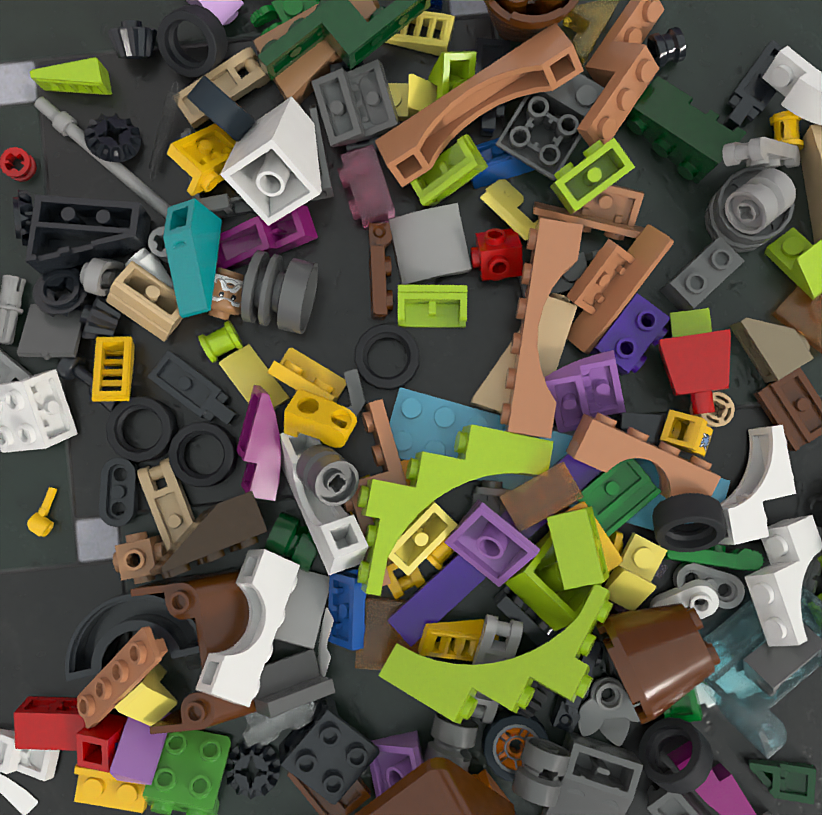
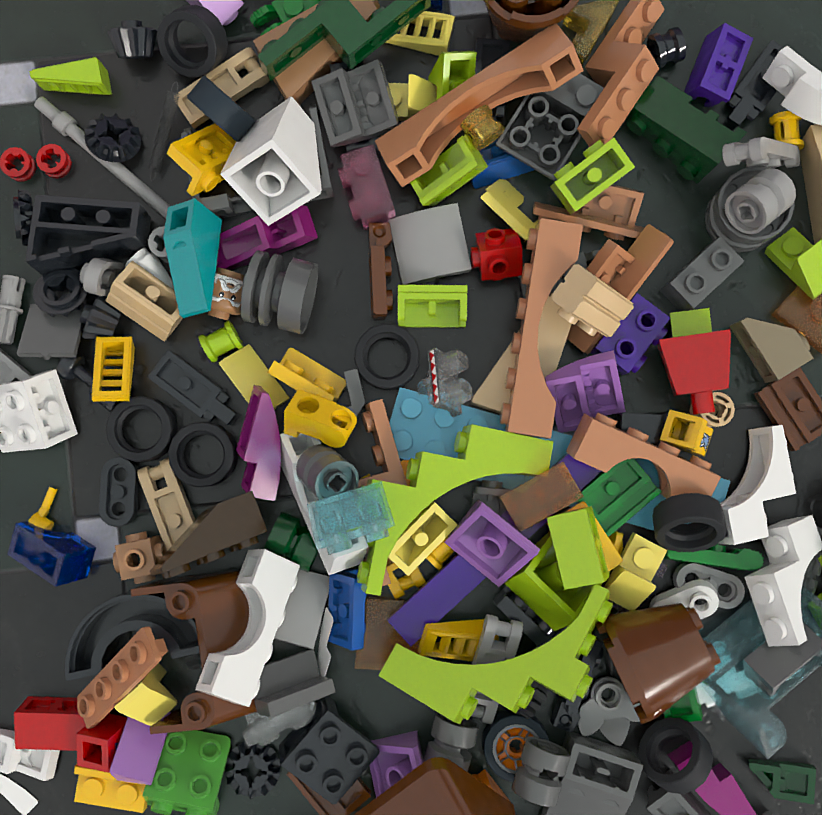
(51, 554): none -> clear blue arch
(62, 167): none -> red bush
(350, 516): none -> clear light blue slope
(442, 381): none -> clear hips
(482, 127): none -> clear yellow wheel
(591, 302): none -> tan brick
(718, 65): none -> dark purple hinge

